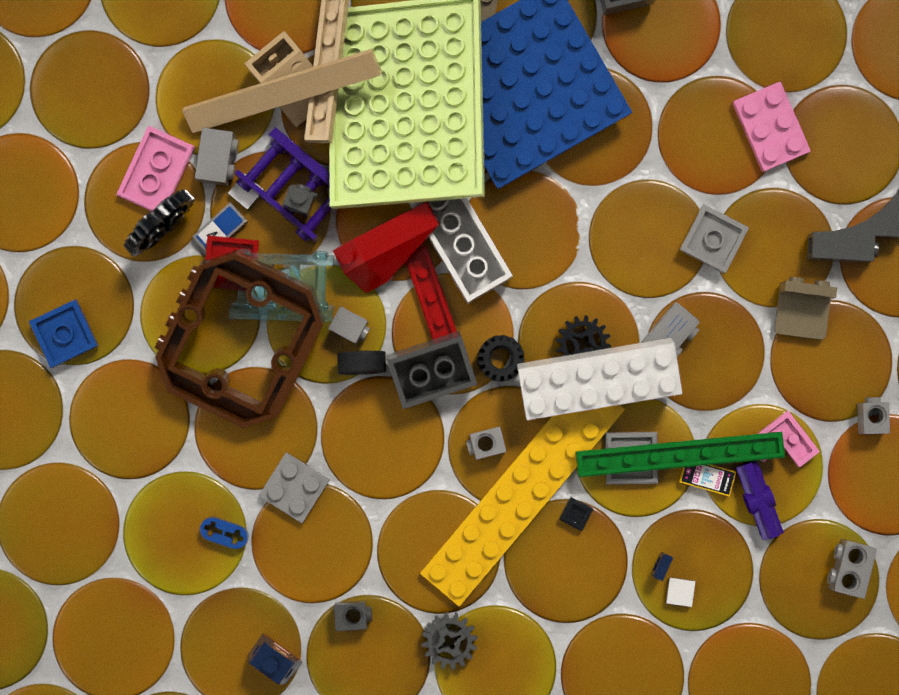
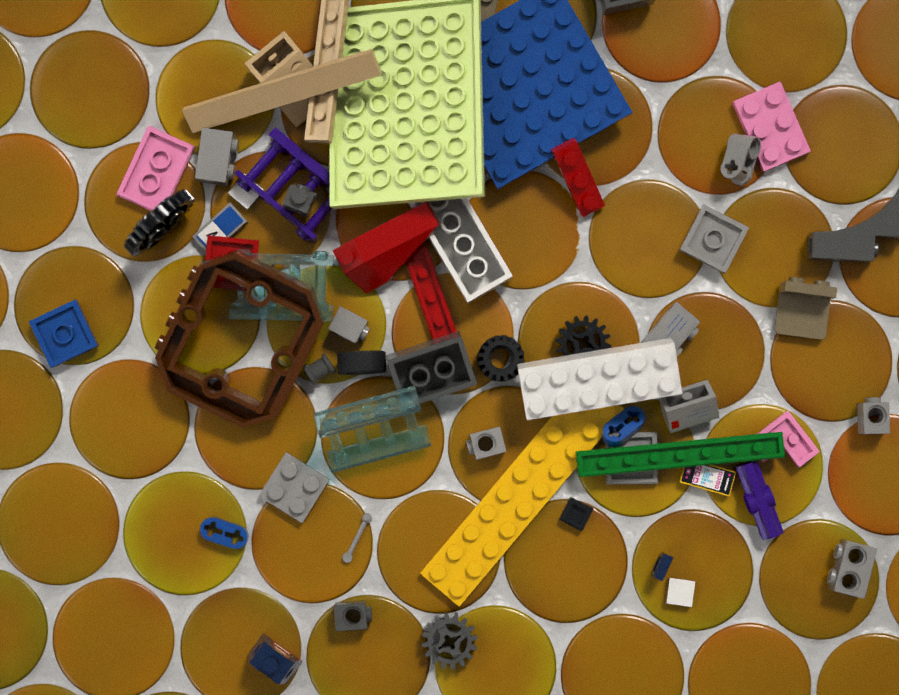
(319, 369): none -> dark grey bush
(366, 518): none -> light grey hinge
(368, 412): none -> clear light blue fence
(578, 177): none -> red plate
(627, 430): none -> blue beam
(692, 407): none -> light grey brick
(739, 157): none -> light grey piece

